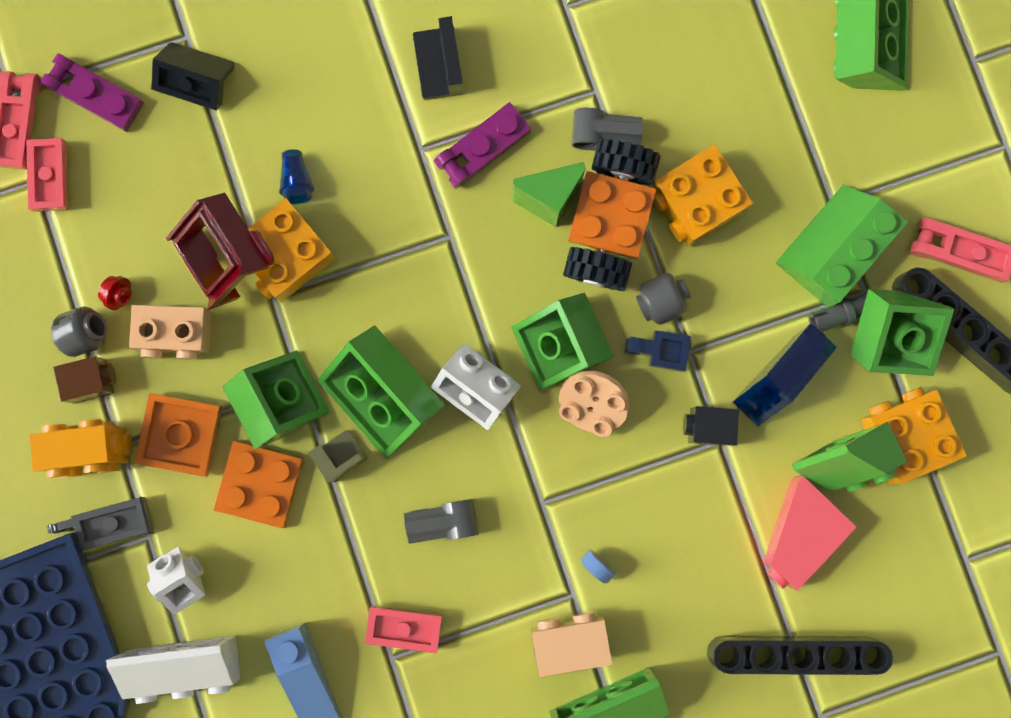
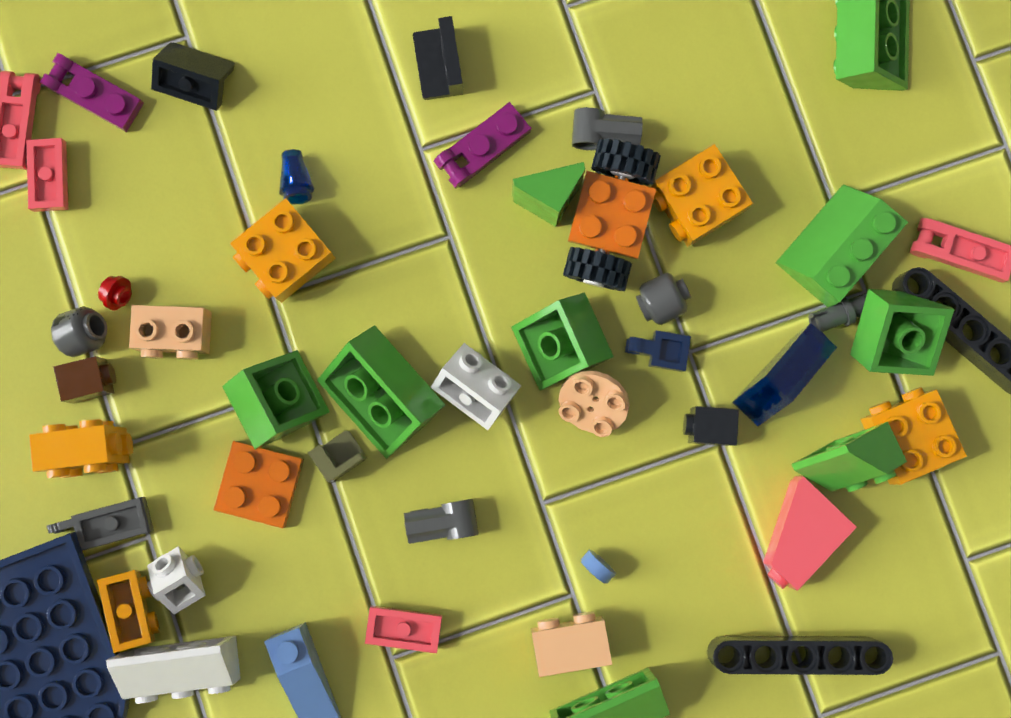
(127, 610): none -> light orange brick
(178, 435): orange plate -> none
(242, 248): dark red piece -> none

